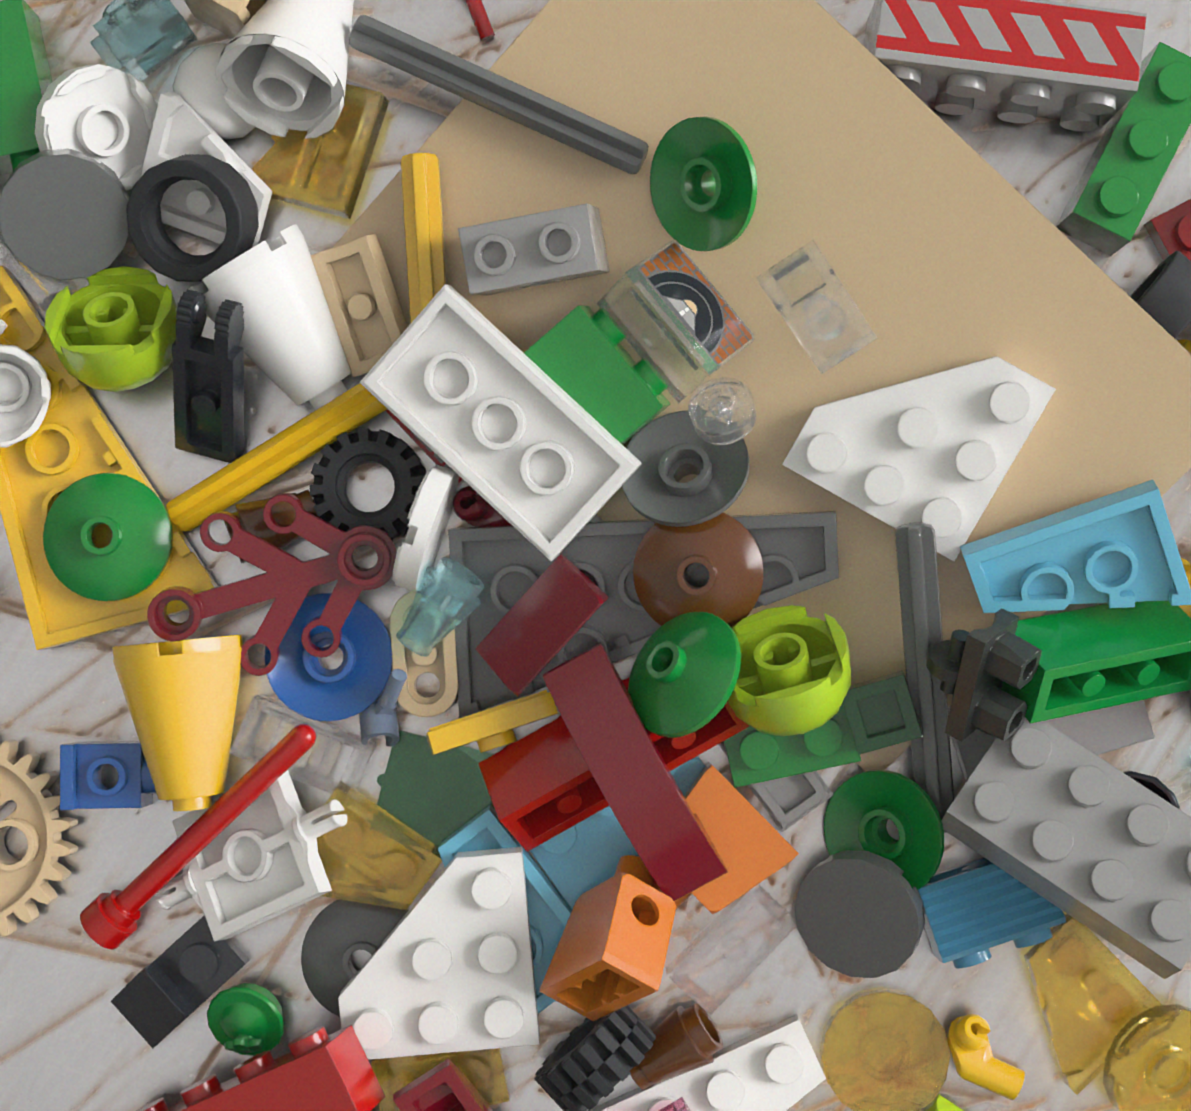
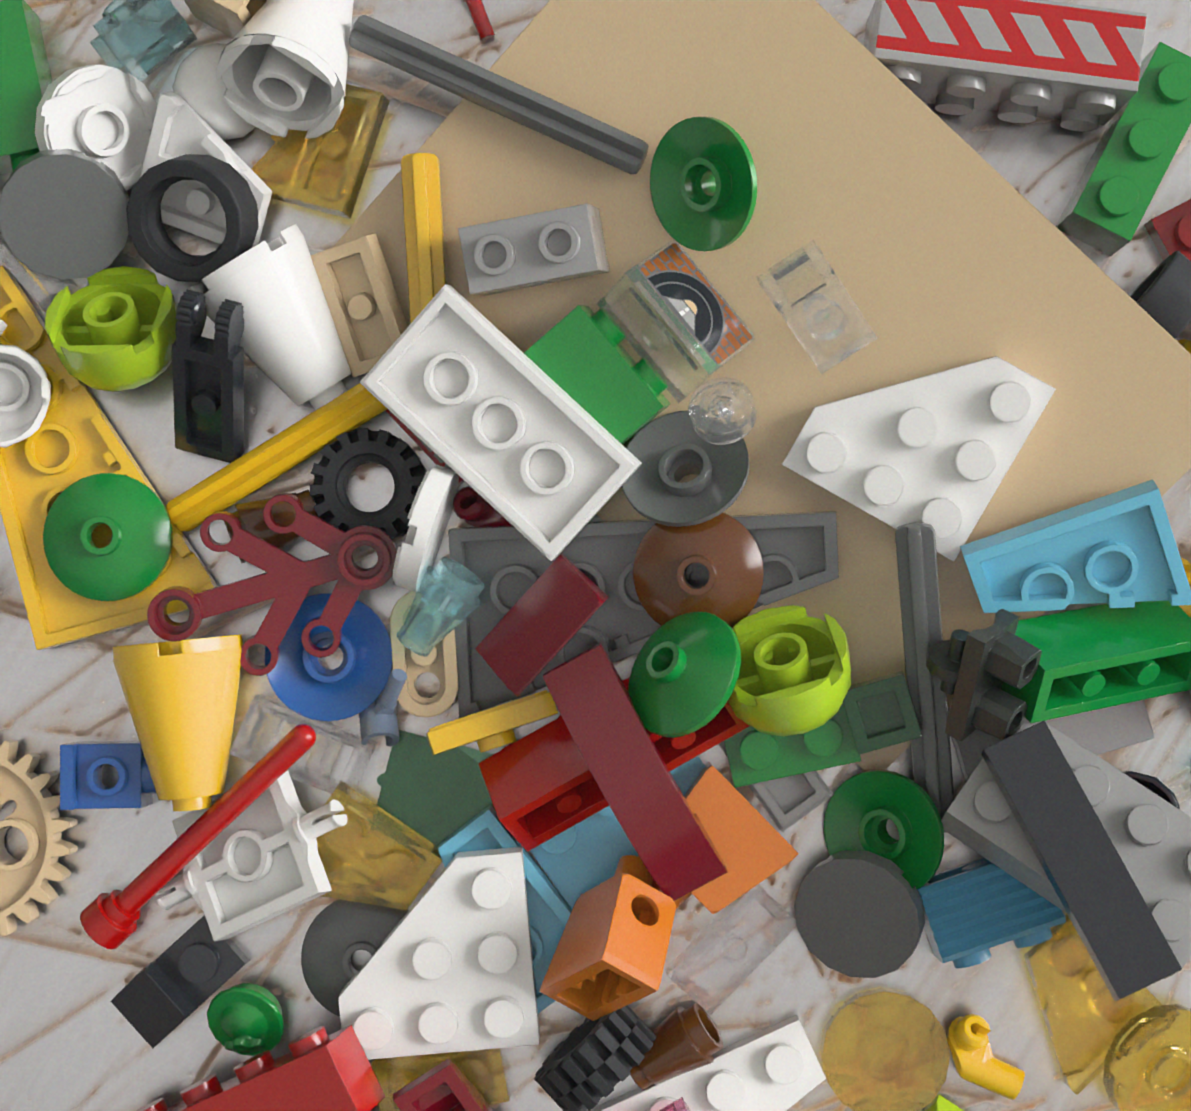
(1080, 861): none -> black tile

